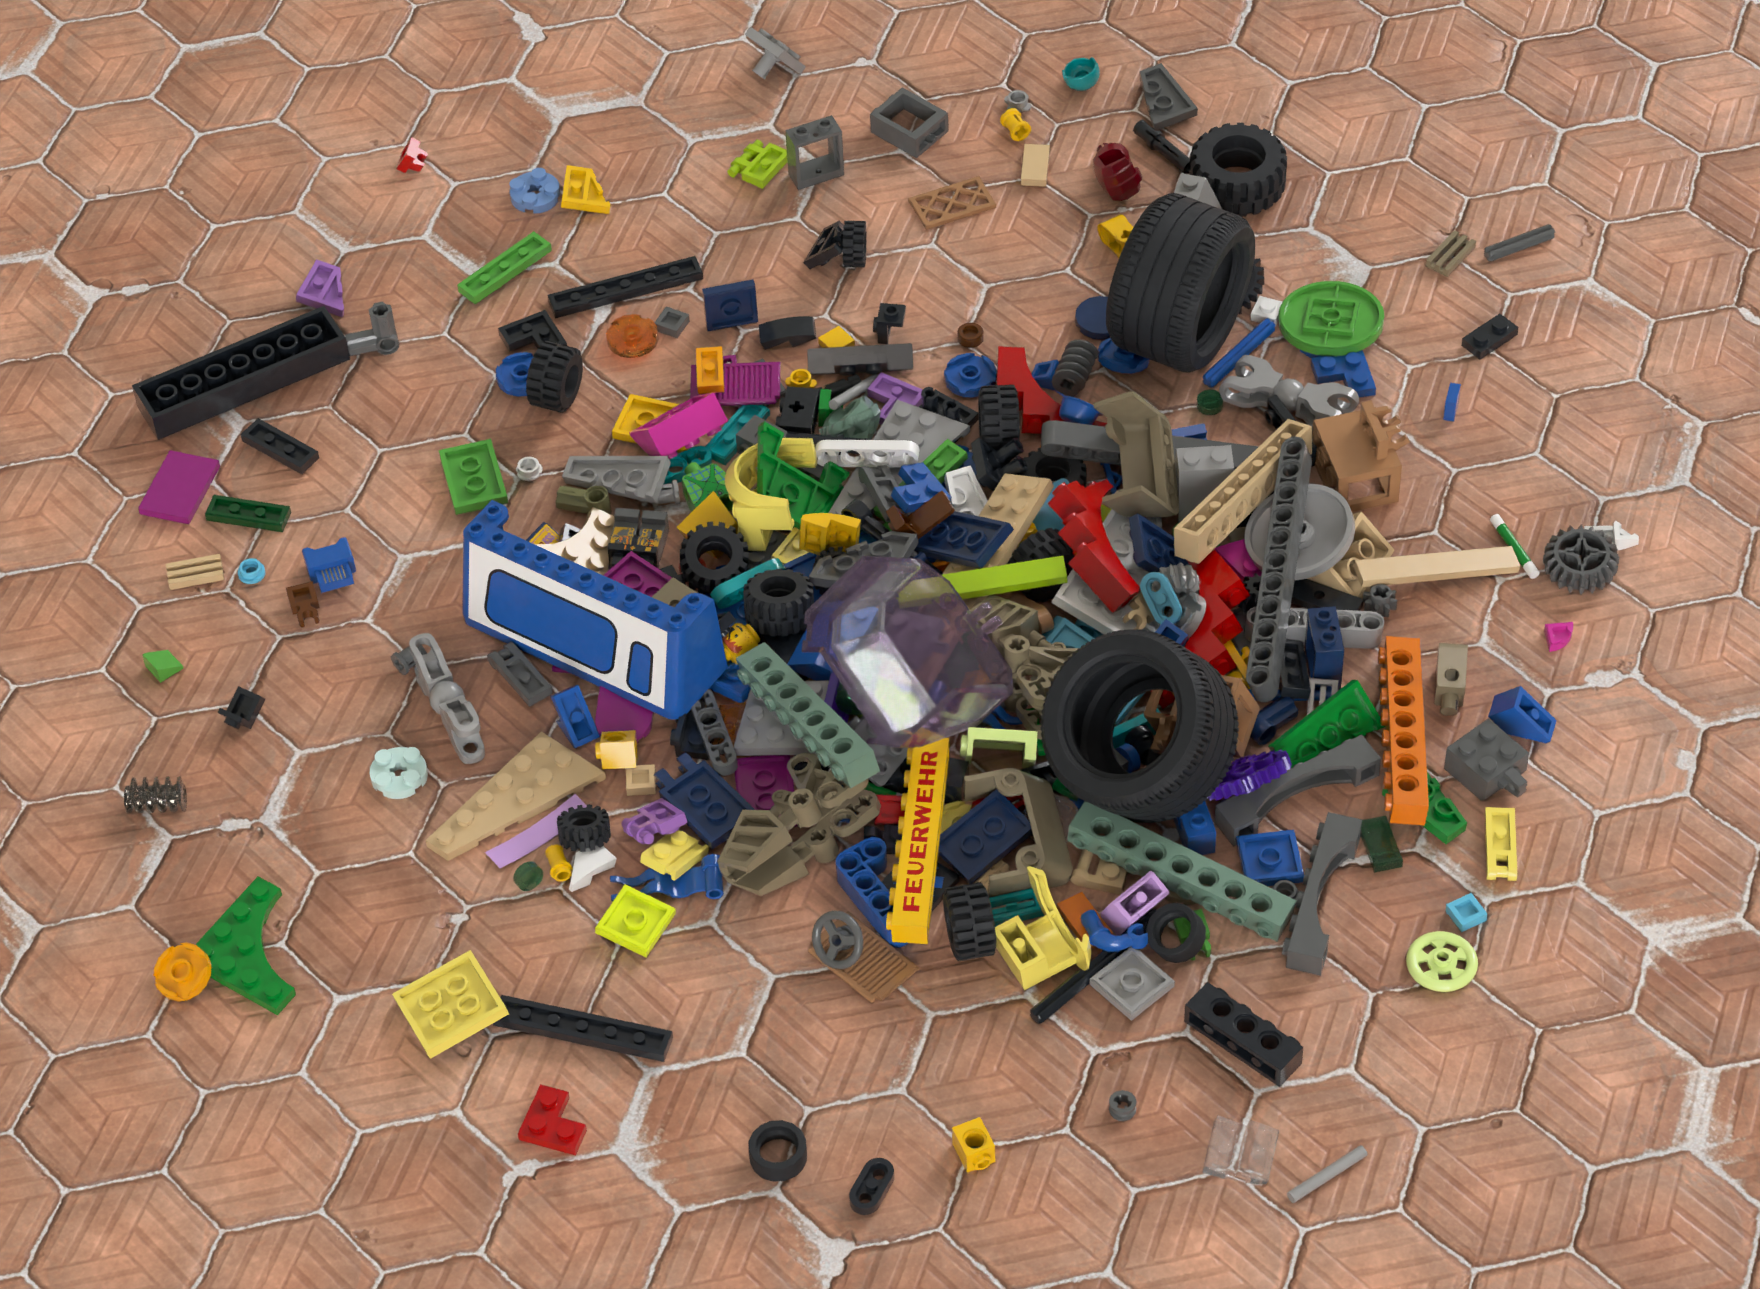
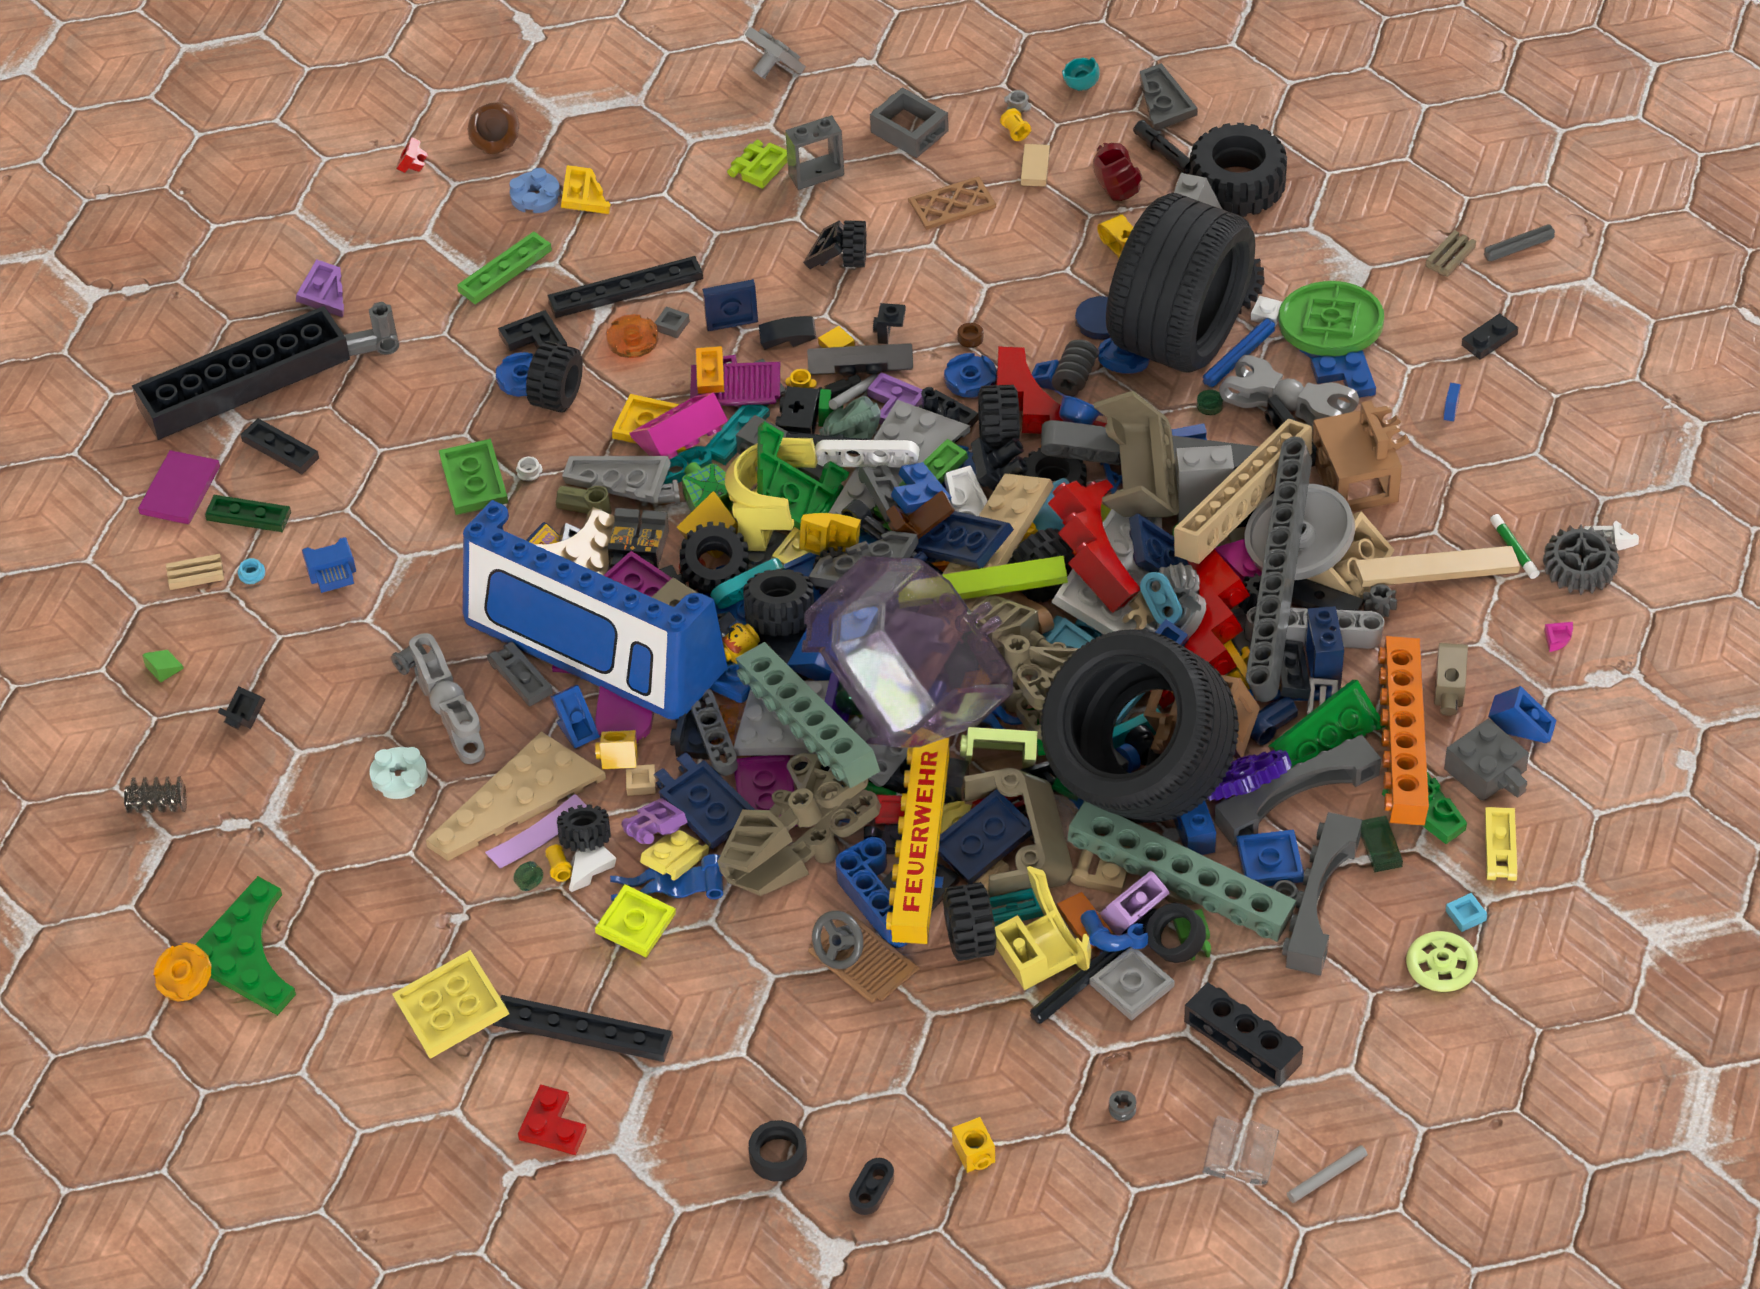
(303, 602): reddish brown plate -> none
(493, 127): none -> reddish brown piece

